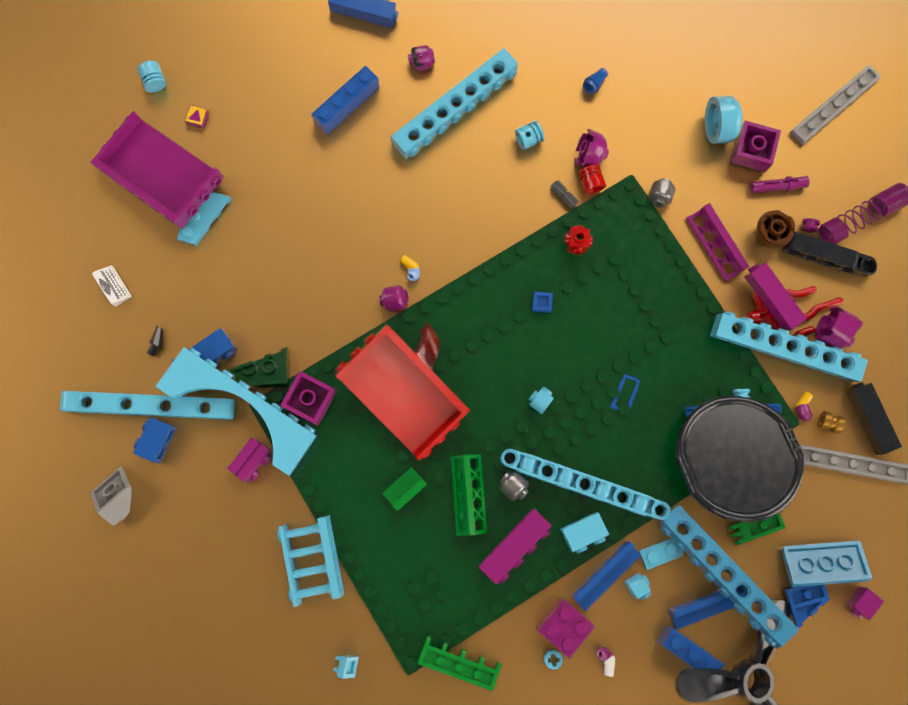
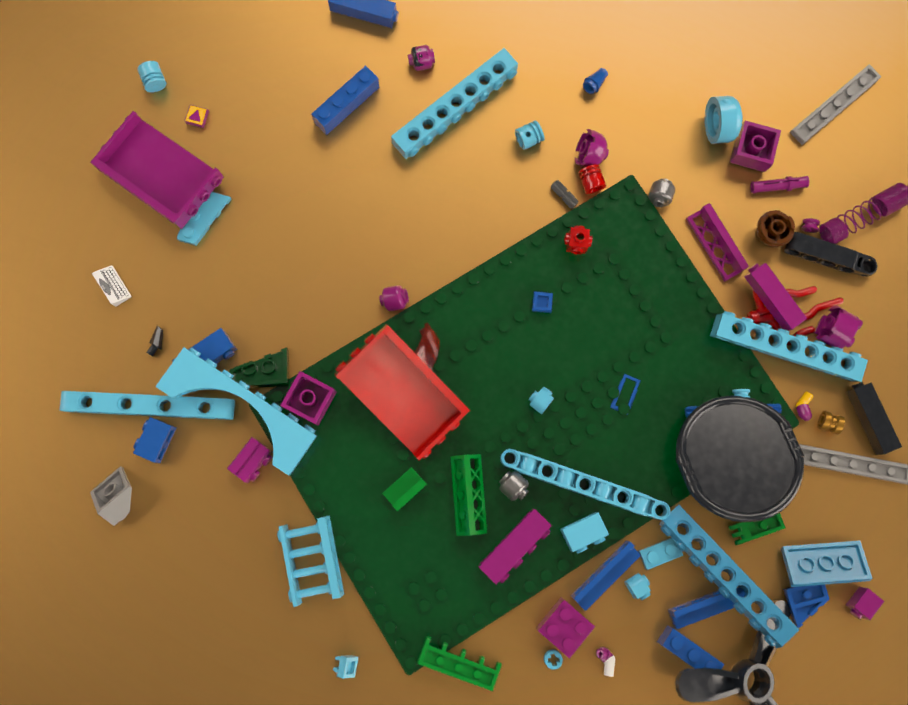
(412, 266): arm -> none

